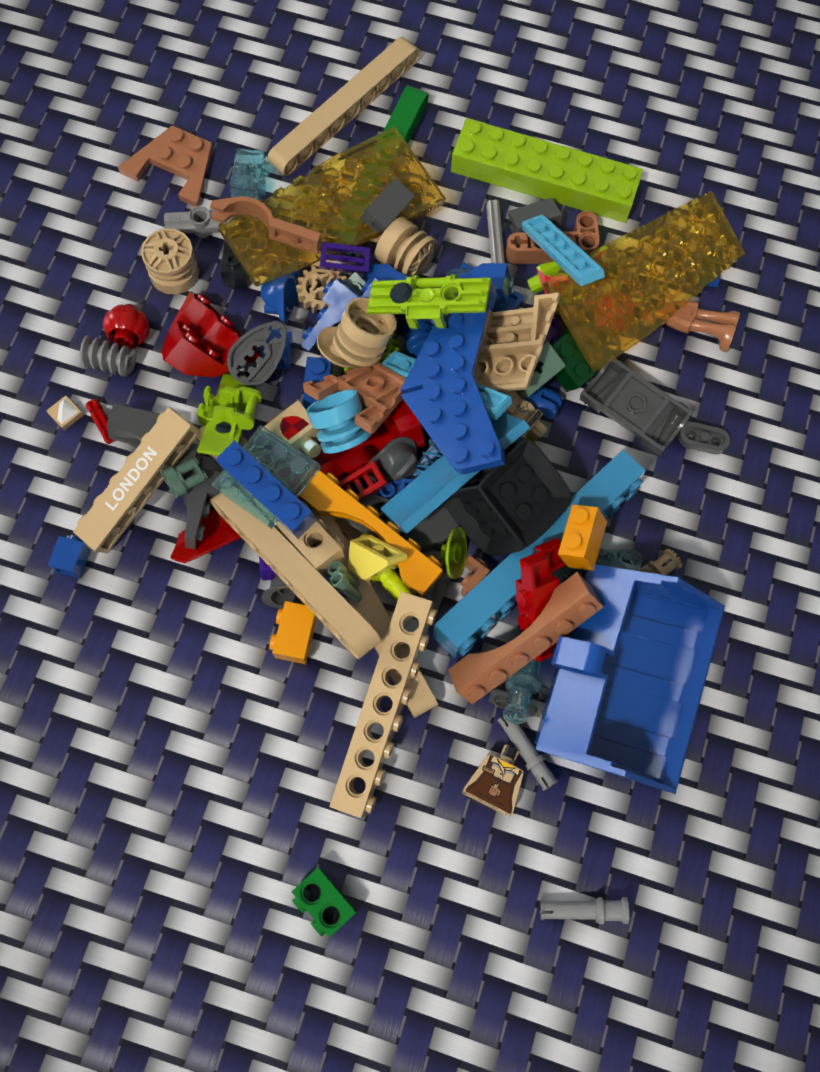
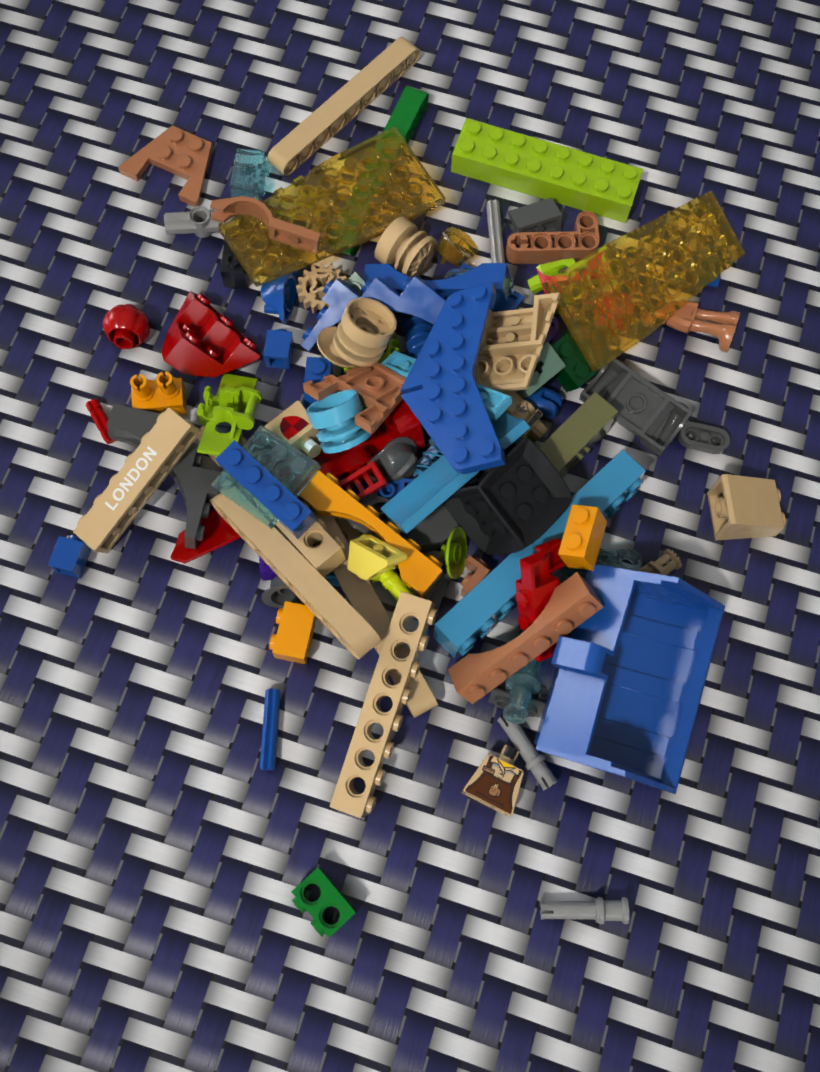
(65, 413): tile -> none
(108, 360): light grey piece -> none
(159, 393): none -> light orange brick
(170, 261): tan wheel -> none
(174, 478): sand green piece -> none
(266, 365): dark grey piece -> none
(270, 729): none -> blue axle
(341, 258): dark purple tile -> none
(343, 581): sand green piece -> none
(387, 206): dark grey hinge -> none
(433, 302): lime piece -> none
(456, 247): none -> clear yellow piece
(563, 250): medium azure tile -> none
(579, 433): none -> olive brick
(745, 507): none -> tan slope

